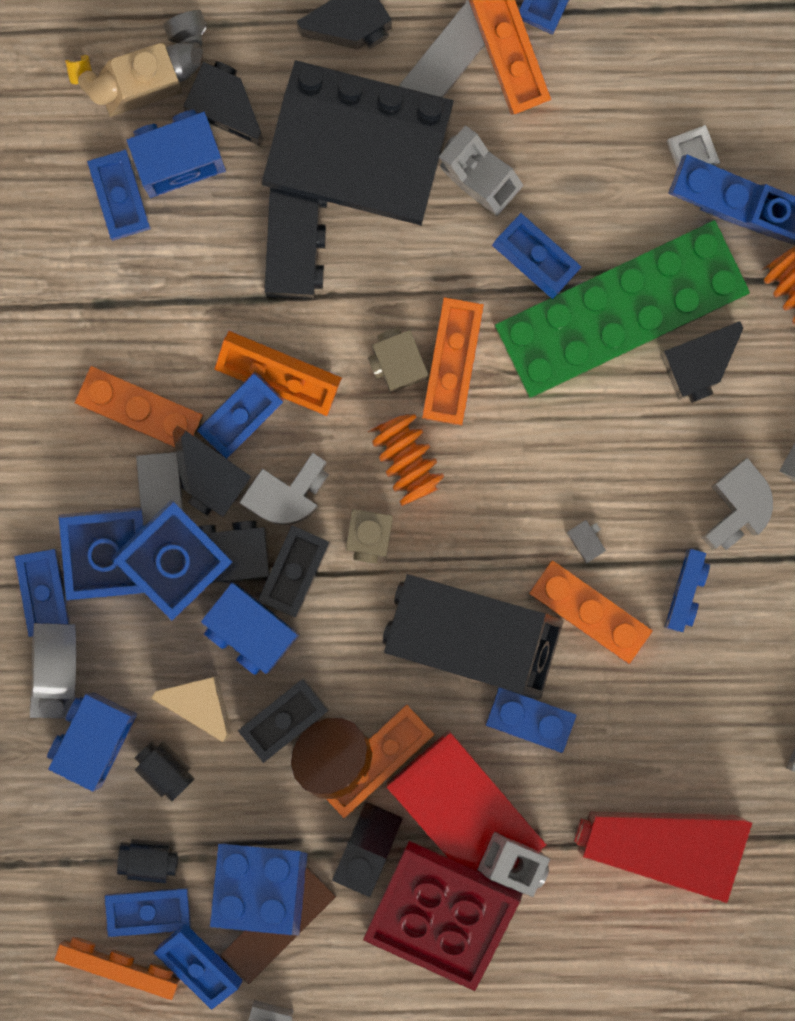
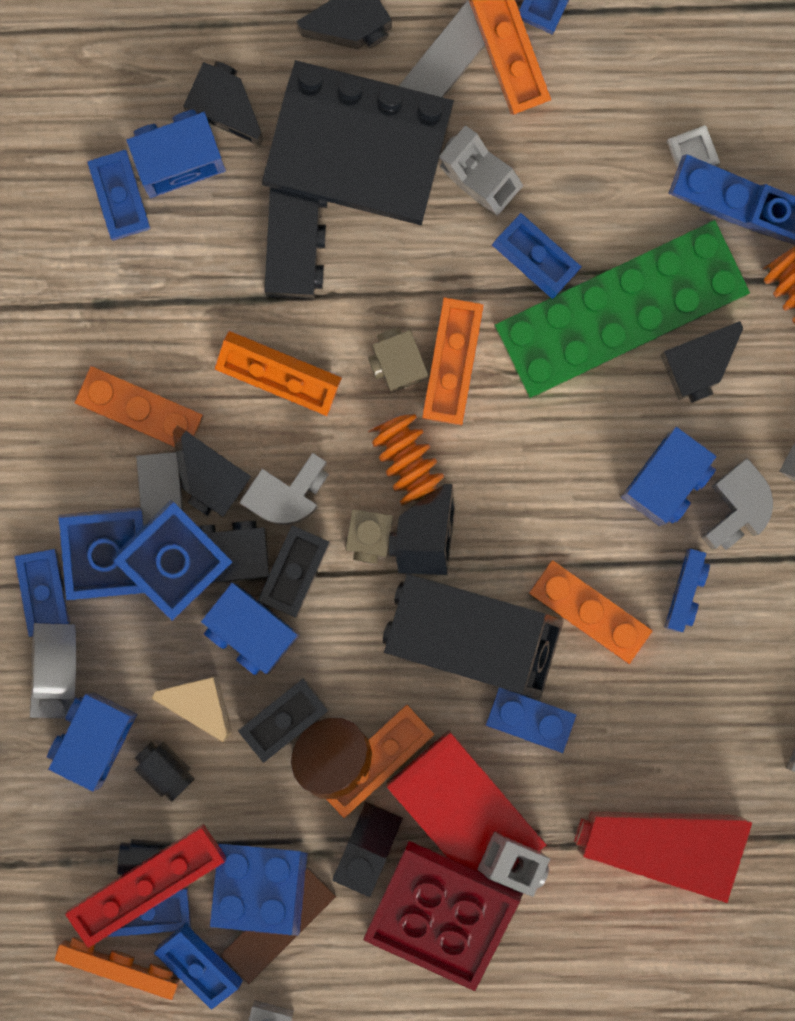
(145, 73): tan torso -> none
(145, 885): none -> red plate
(240, 415): blue plate -> none
(425, 534): none -> black slope
(586, 541): flat silver piece -> none
(669, 477): none -> blue brick

